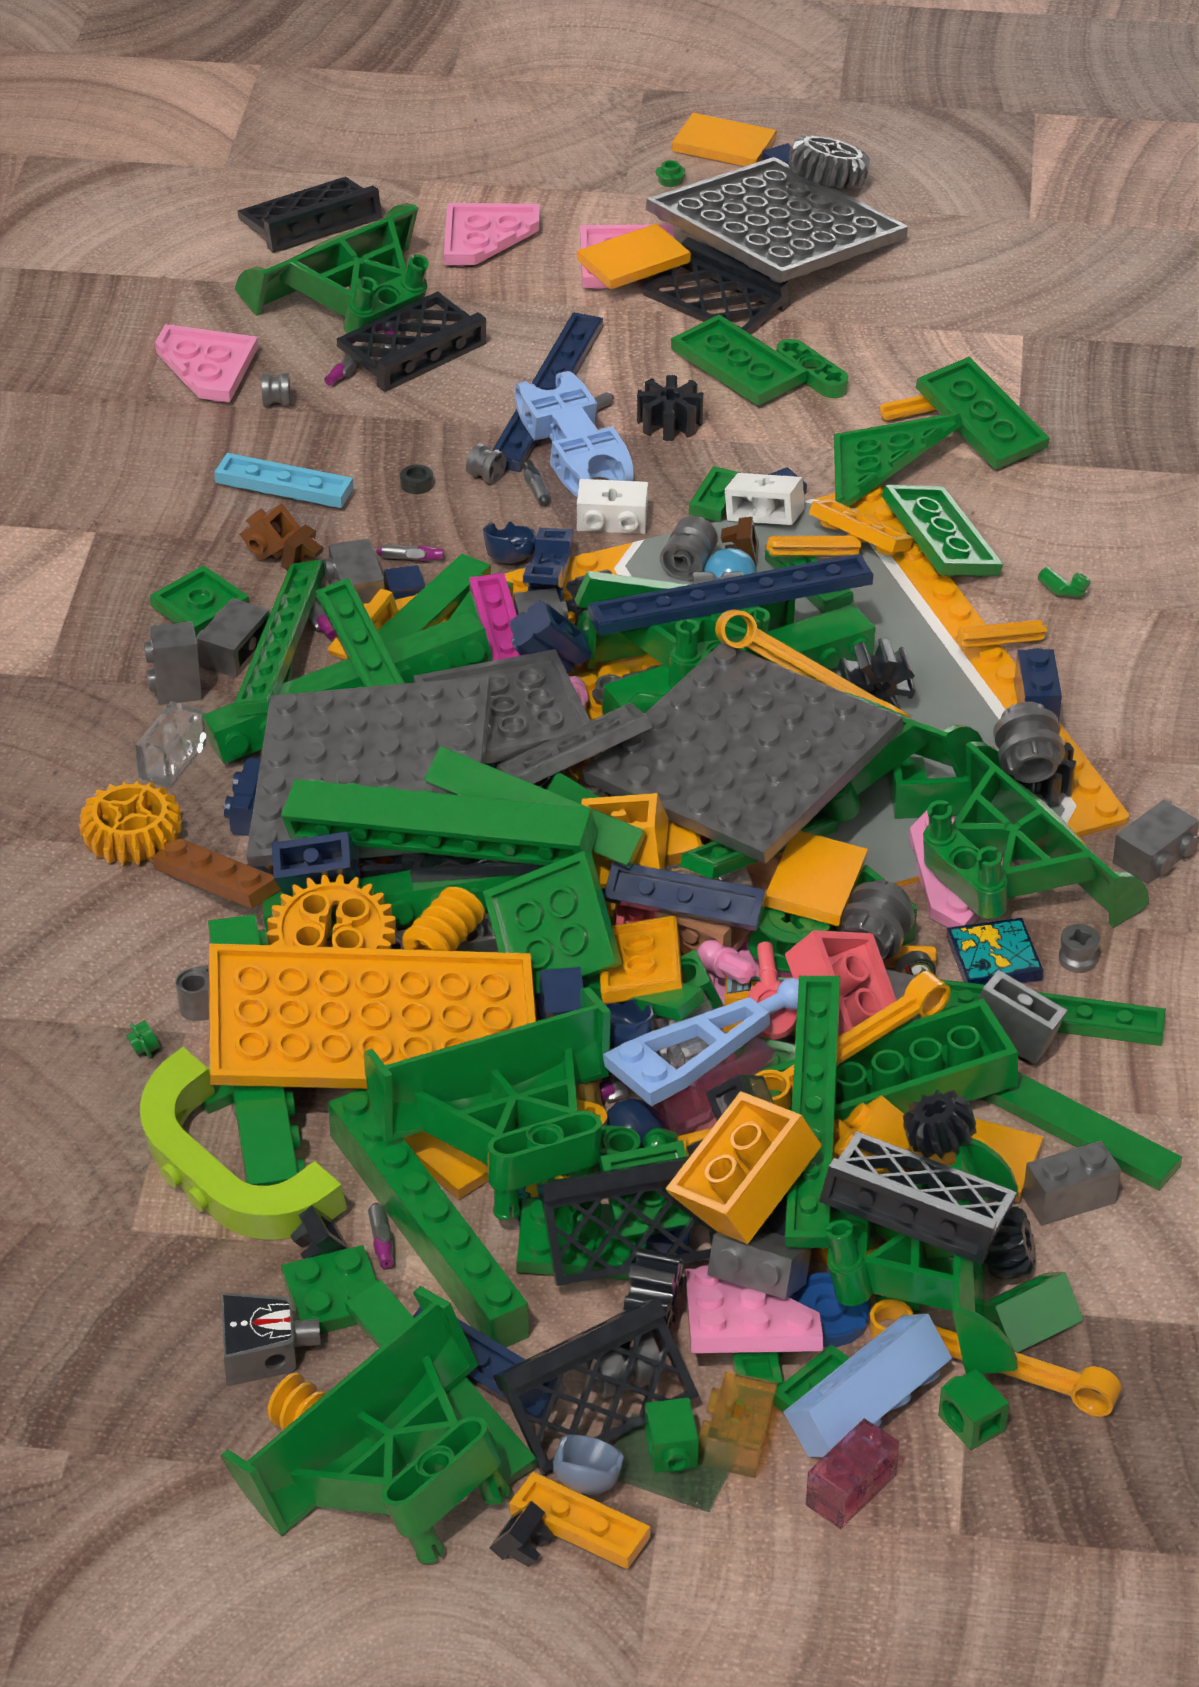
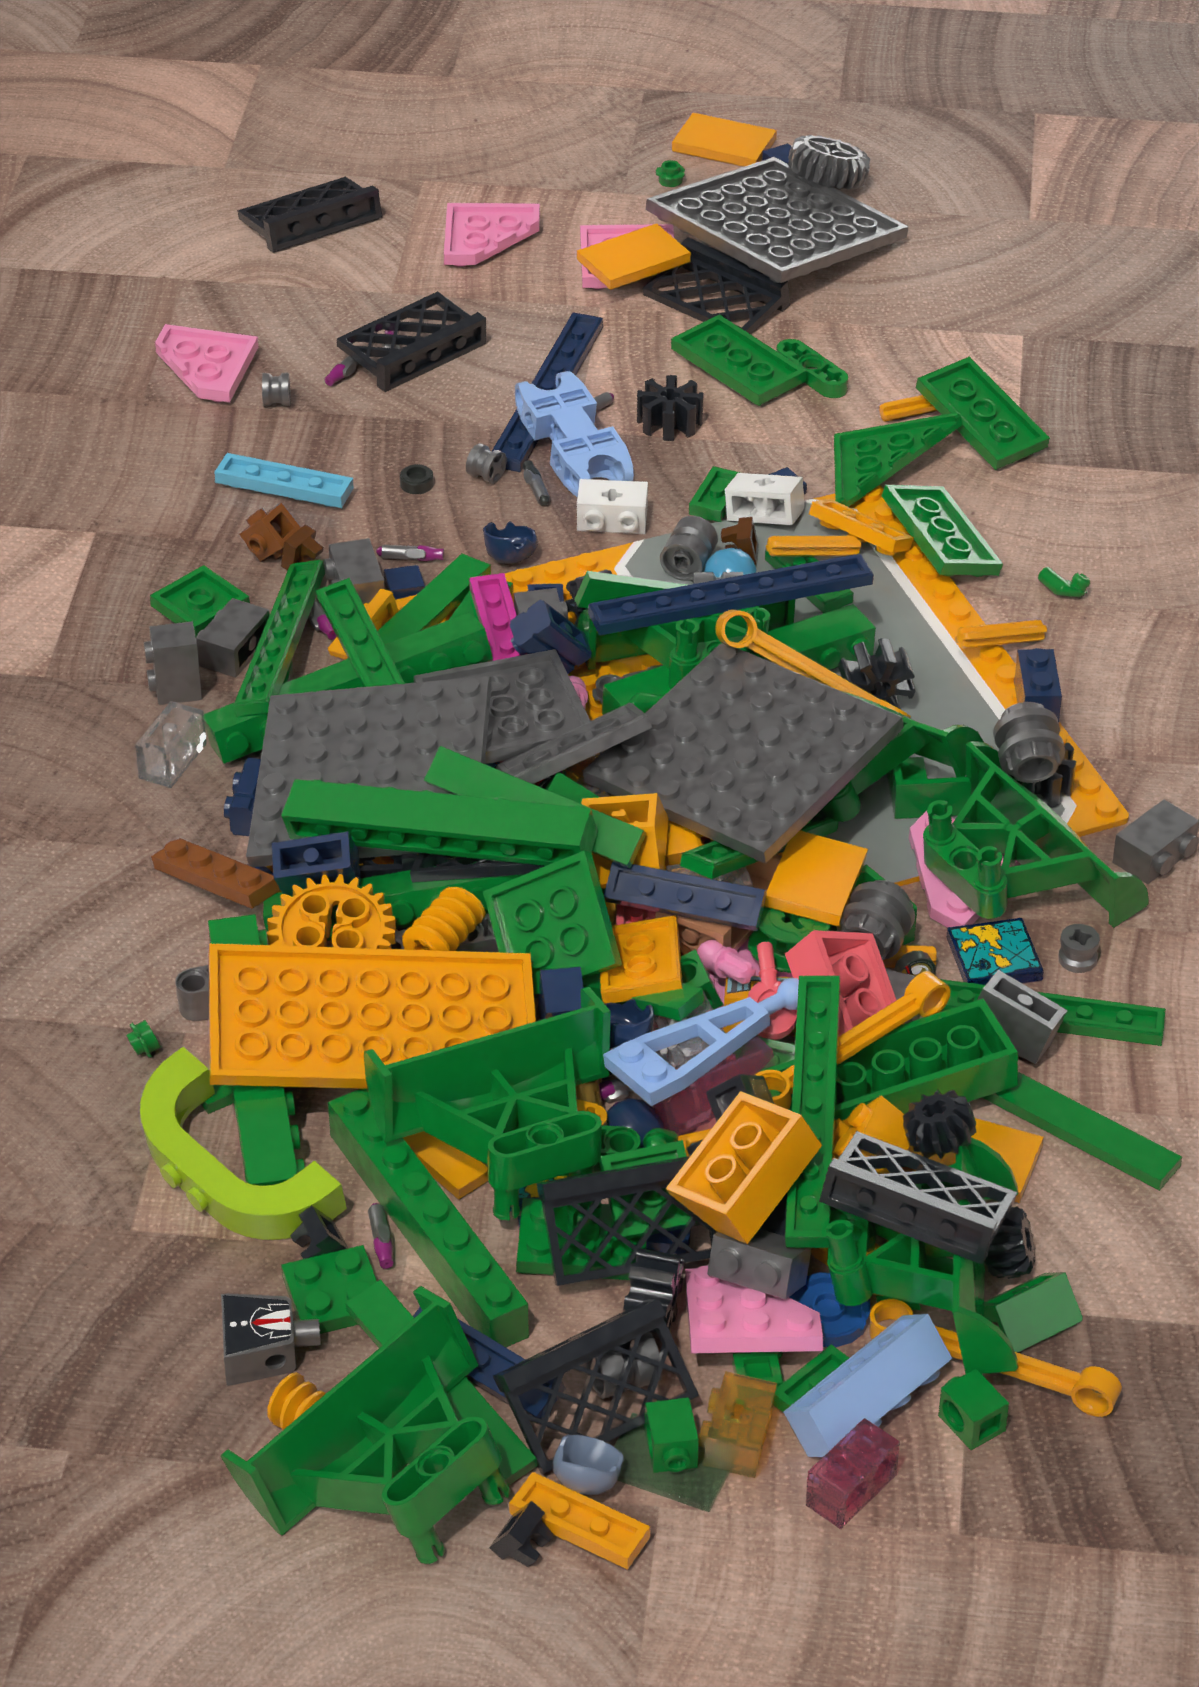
(129, 822): light orange gear -> none
(361, 258): green piece -> none
(550, 559): dark blue slope -> none
(1071, 1183): flat silver brick -> none

